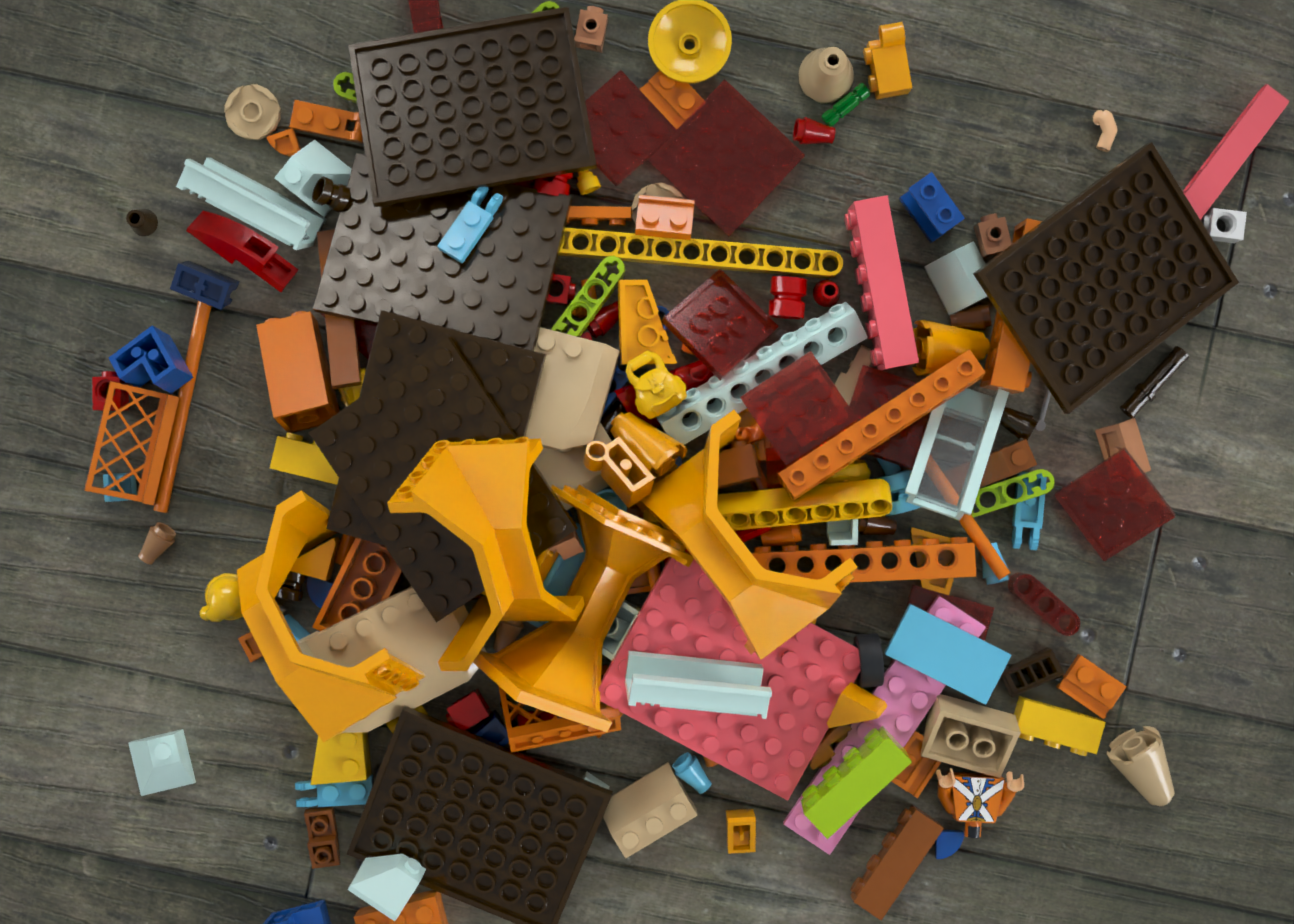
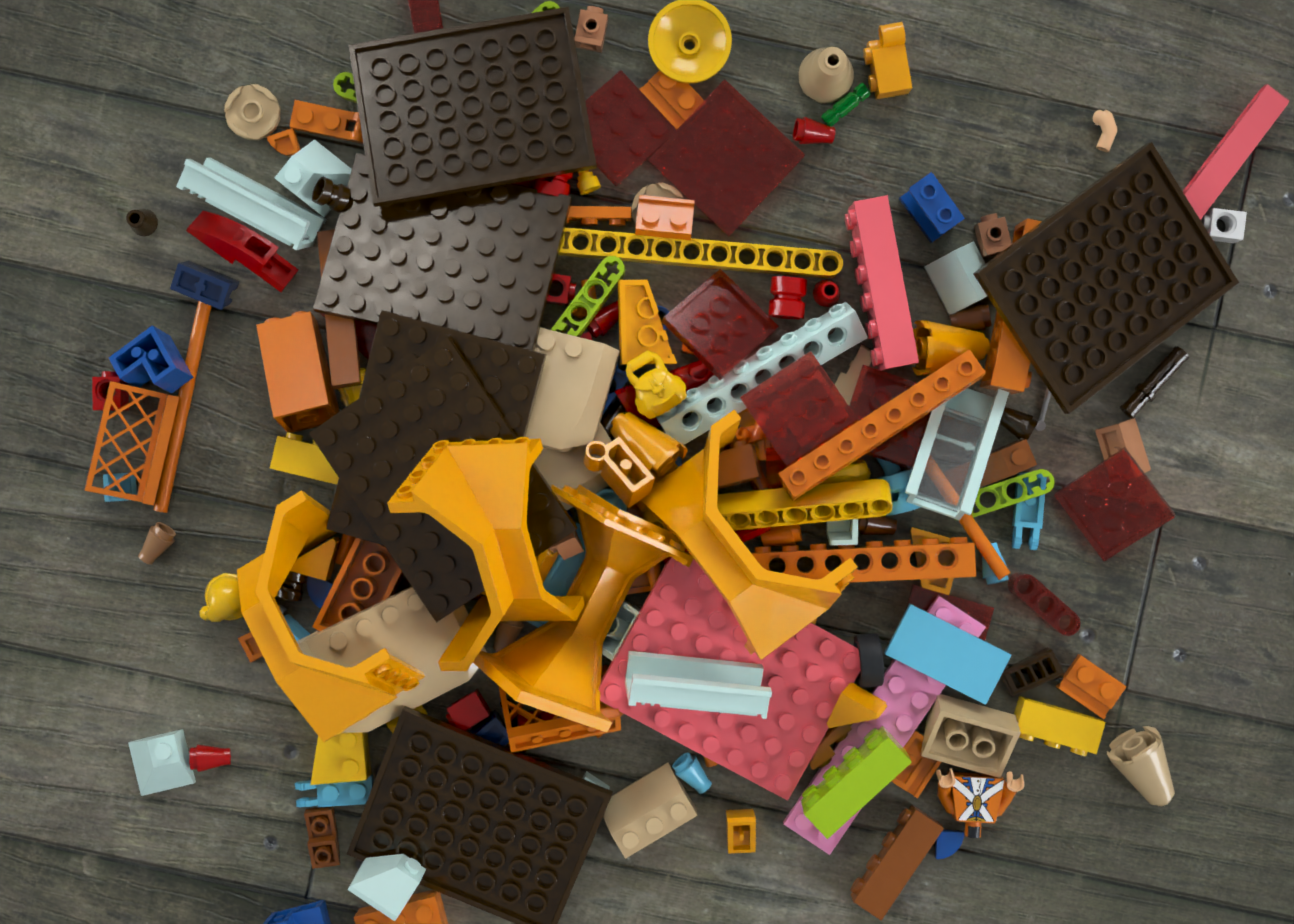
(208, 757): none -> red cone
(469, 225): medium azure hinge -> none

